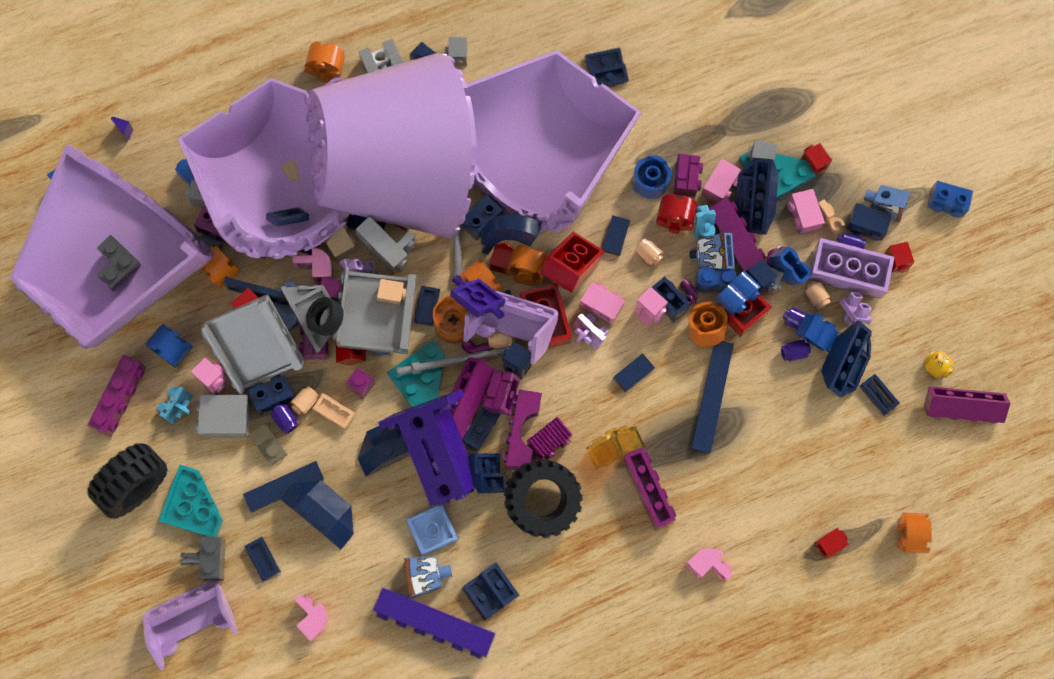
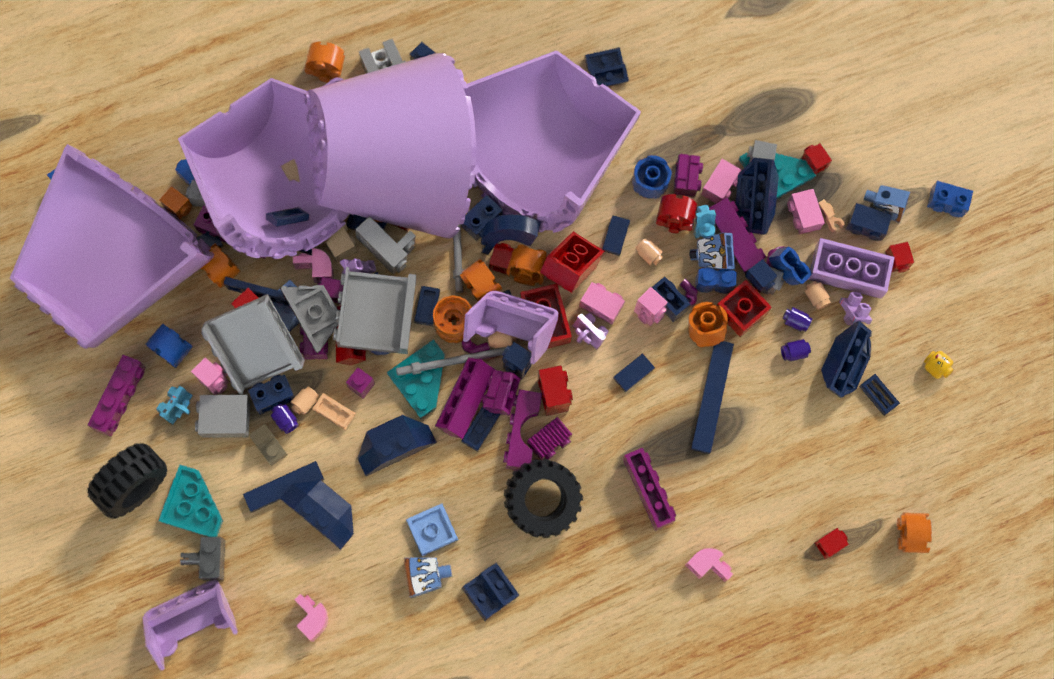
(121, 263): dark grey brick -> none
(123, 126): dark purple slope -> none
(176, 203): none -> orange brick
(262, 559): dark blue tile -> none
(315, 312): black tyre -> none
(391, 291): light nougat brick -> none
(433, 622): dark purple brick -> none
(435, 447): dark purple brick -> none
(457, 50): light grey brick -> none
(477, 297): dark purple plate -> none
(486, 473): dark blue slope -> none
(554, 390): none -> red brick
(614, 445): clear yellow brick -> none
(738, 293): blue brick -> none
(817, 332): blue brick -> none
(852, 240): dark purple brick -> none
(966, 404): magenta brick -> none

